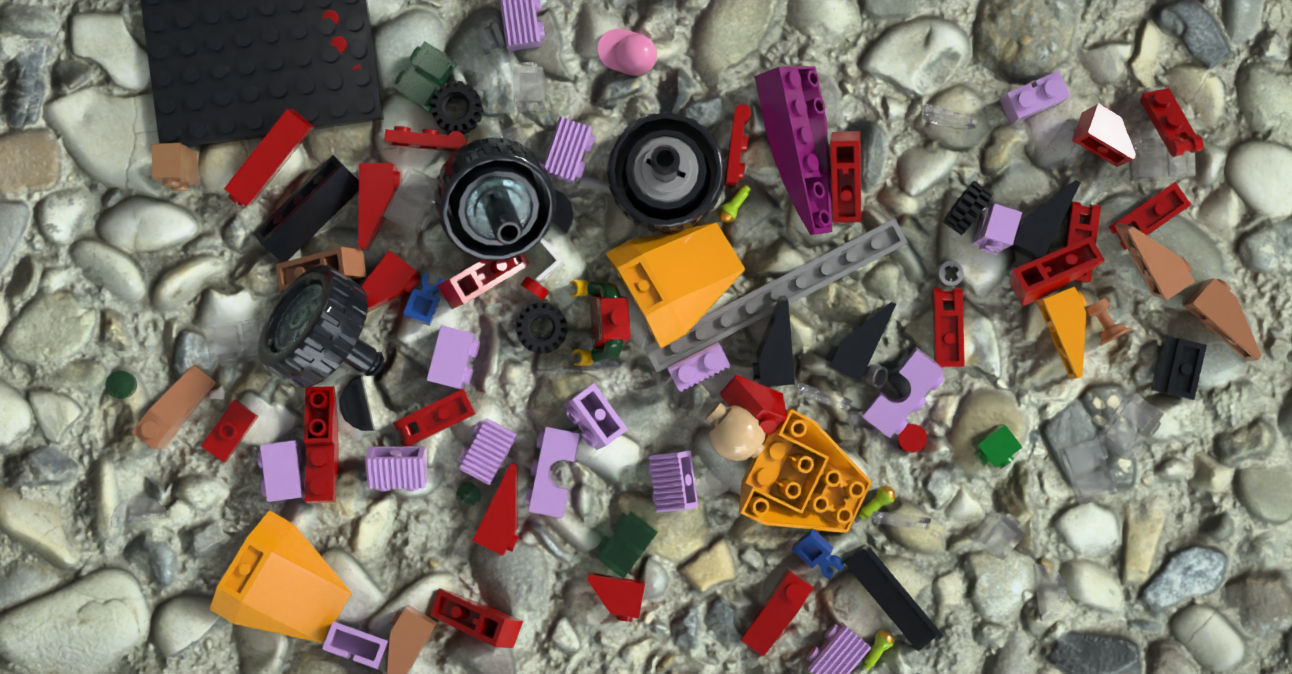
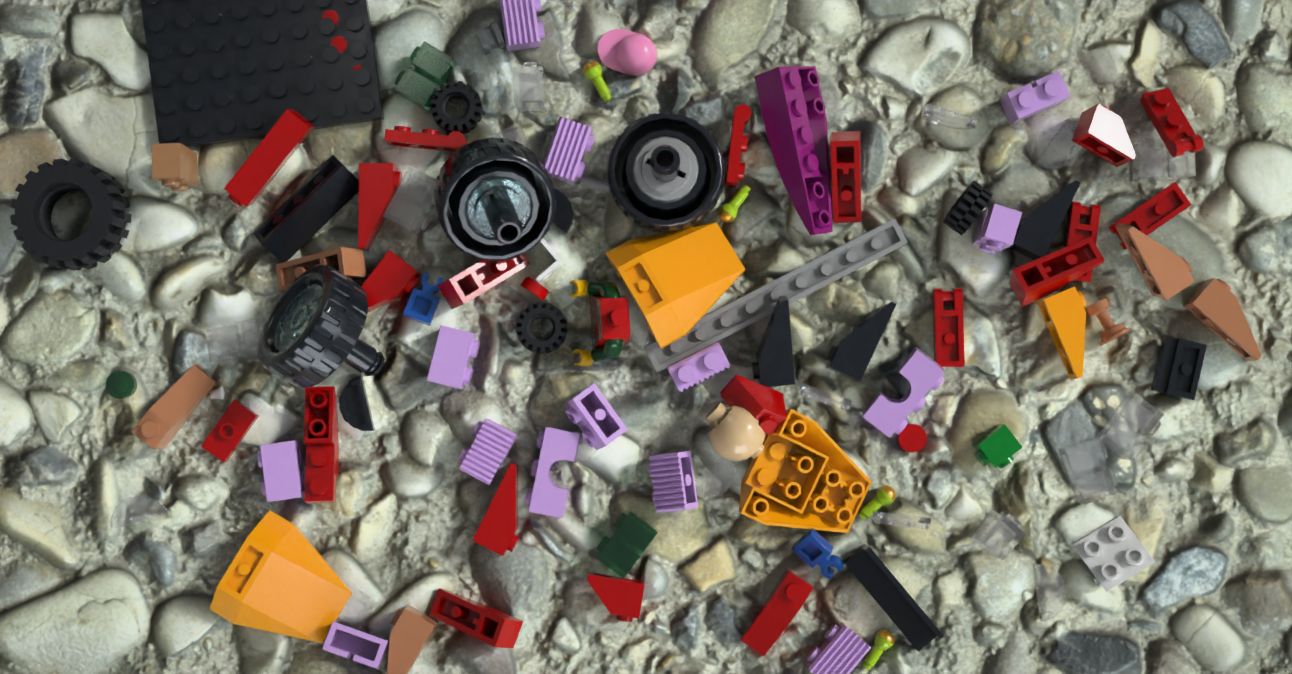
(36, 204): none -> black tyre
(396, 468): lavender brick -> none
(435, 417): red plate -> none
(464, 489): clear green hinge -> none
(593, 72): none -> lime piece
(875, 375): light grey hinge -> none
(940, 273): light grey bush -> none
(1113, 554): none -> white hinge

